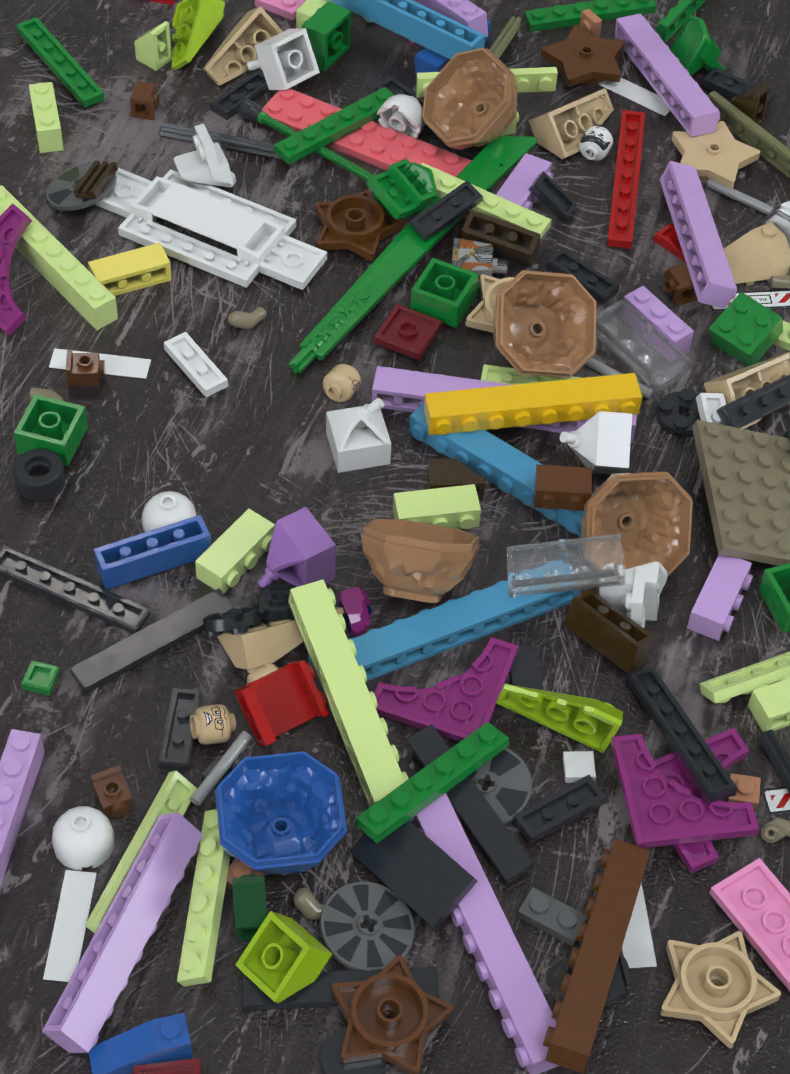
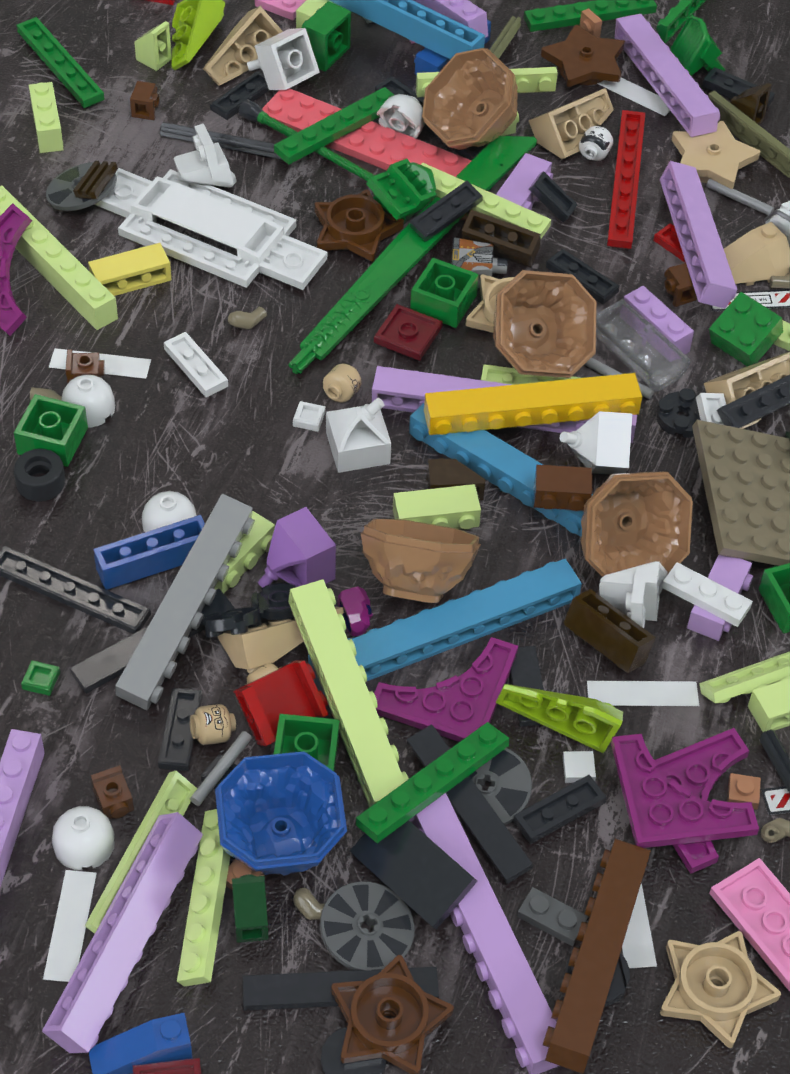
(94, 395): none -> white cylinder
(184, 602): none -> light grey brick
(282, 957): lime slope -> none
(309, 416): none -> white tile
(309, 734): none -> green brick
(565, 565): clear container -> none
(644, 693): none -> white sticker
(682, 735): black tile -> none
(707, 594): none -> white plate

